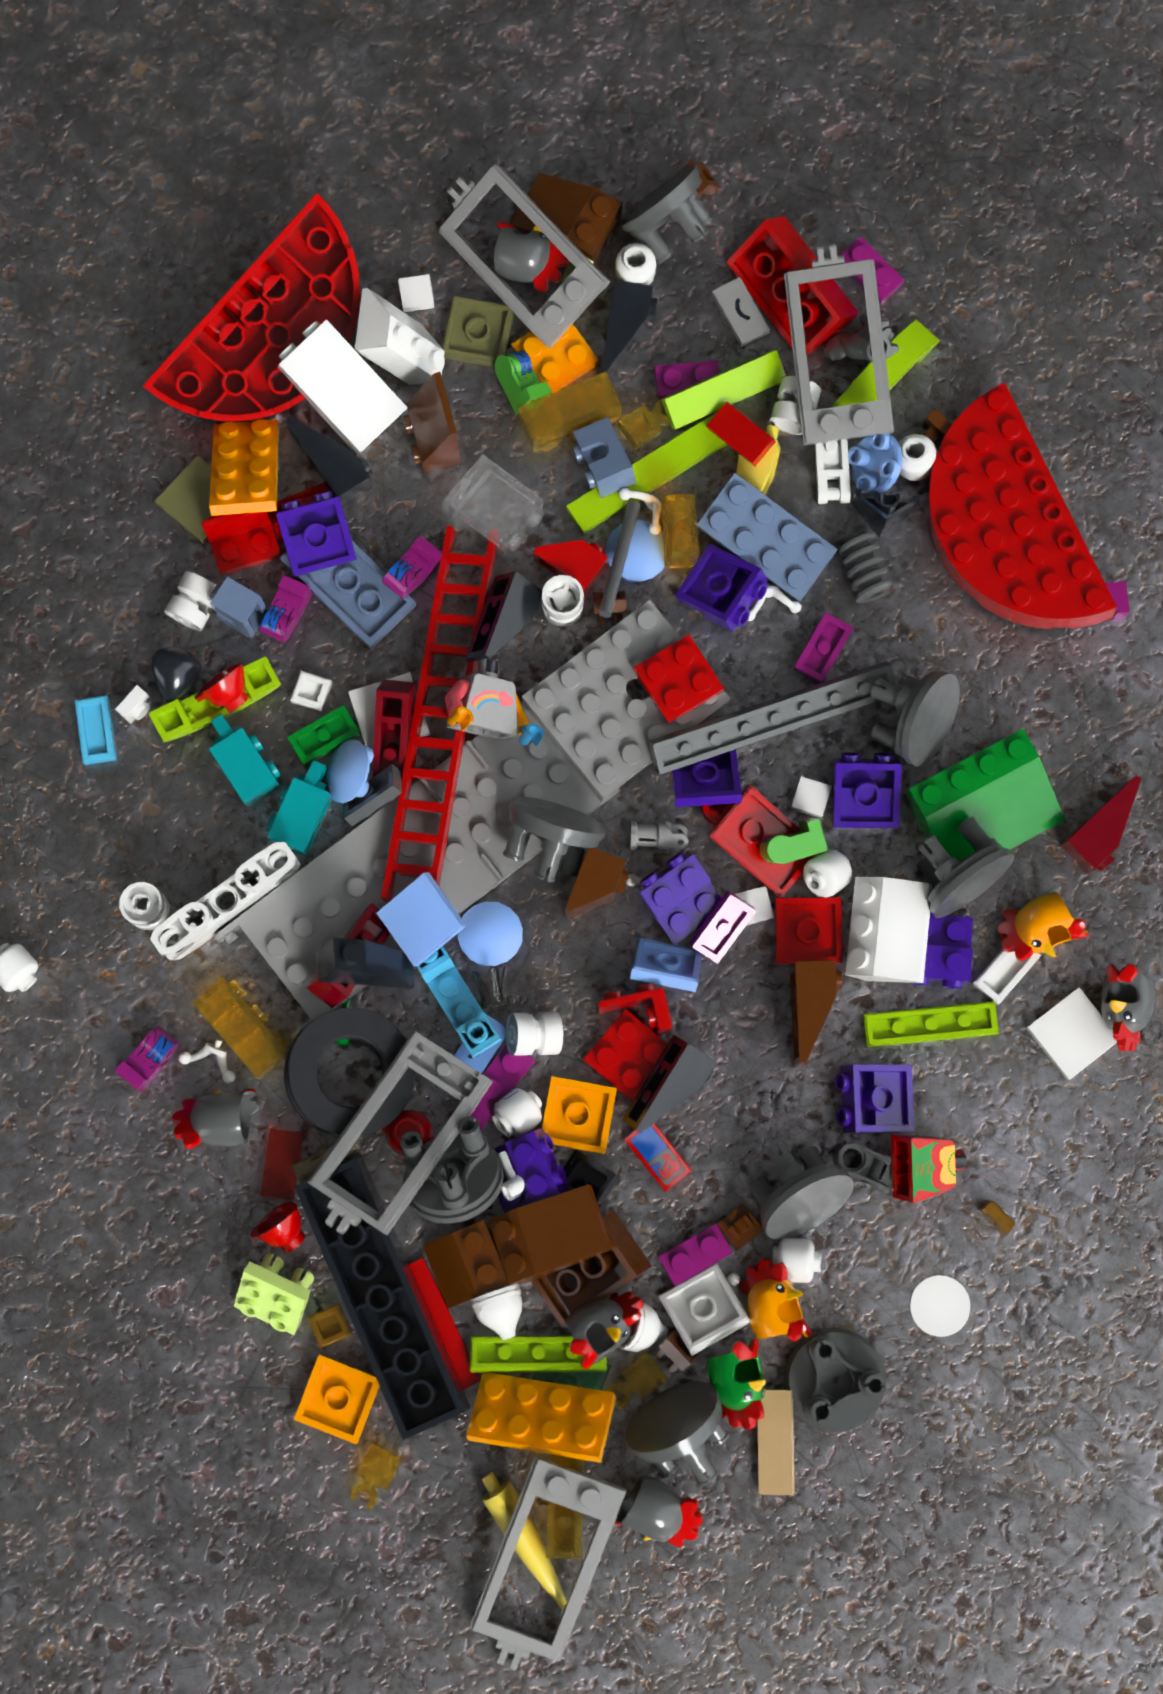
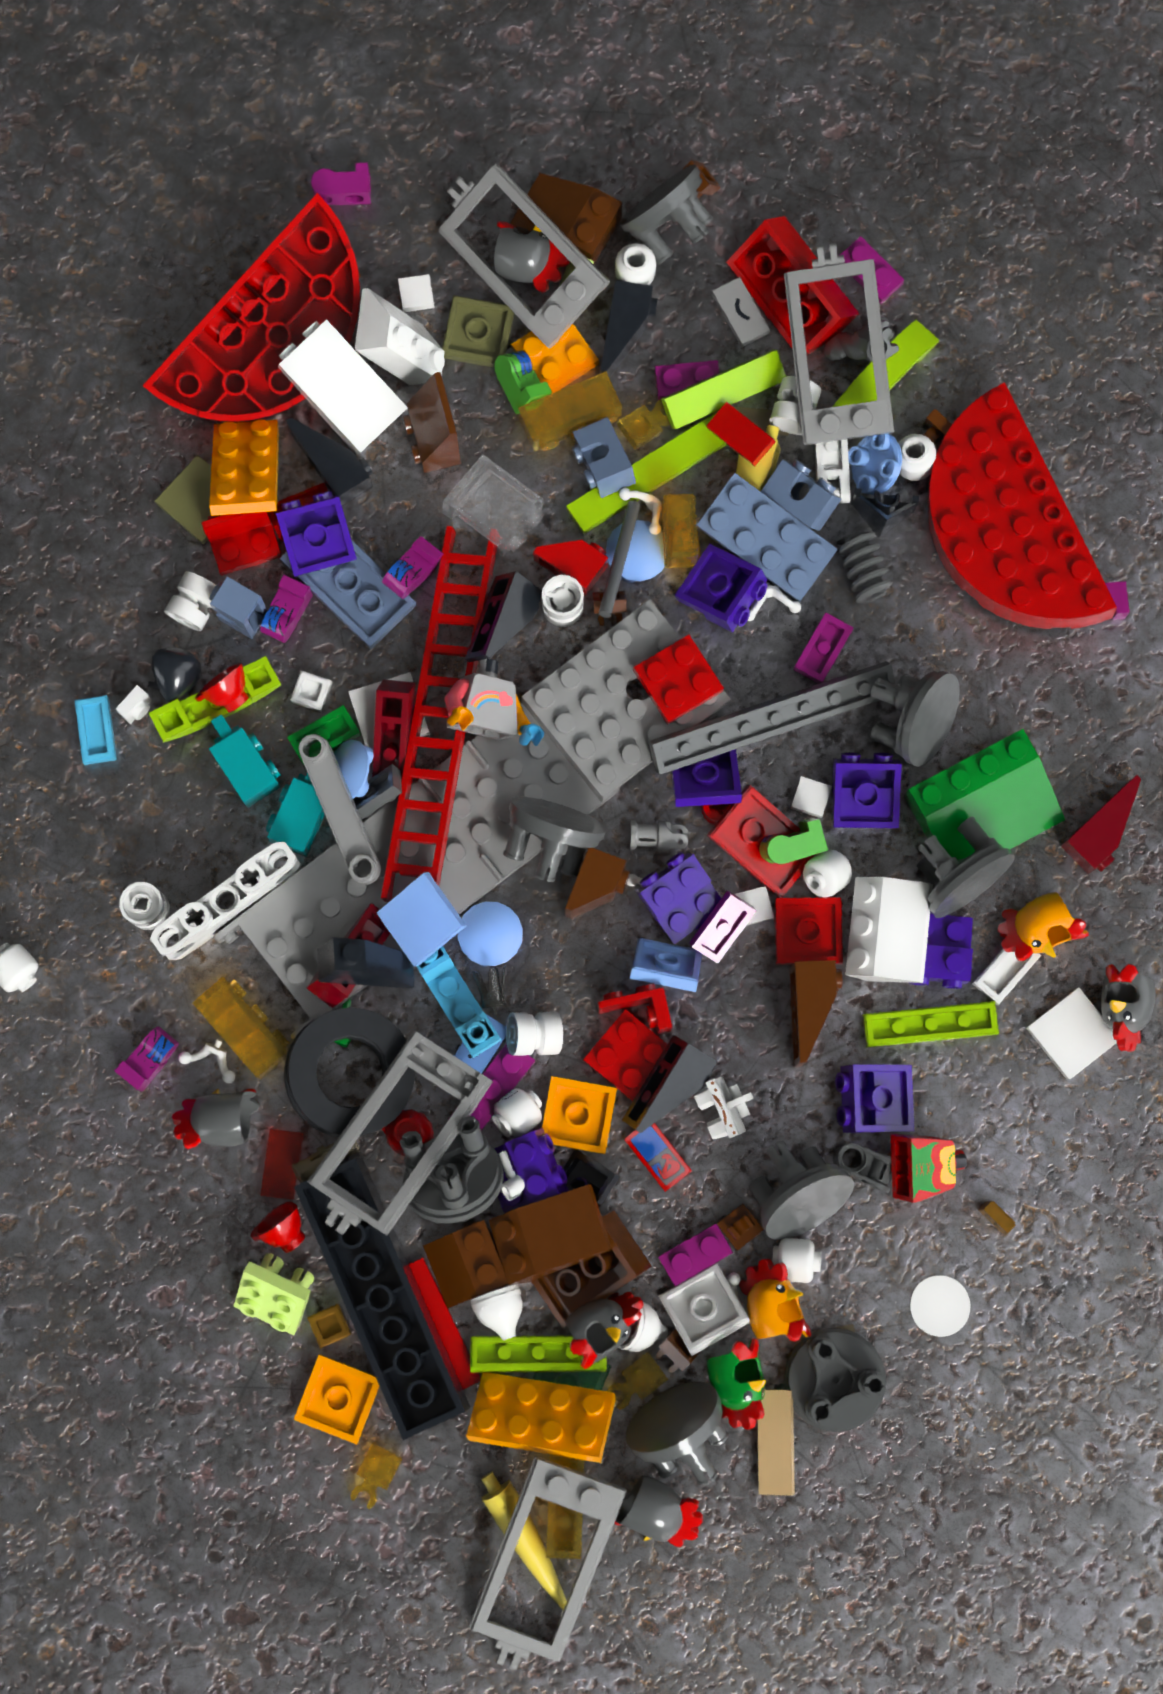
(339, 808): none -> light grey piece
(343, 187): none -> magenta leg
(717, 1094): none -> white hips
(784, 489): none -> sand blue brick

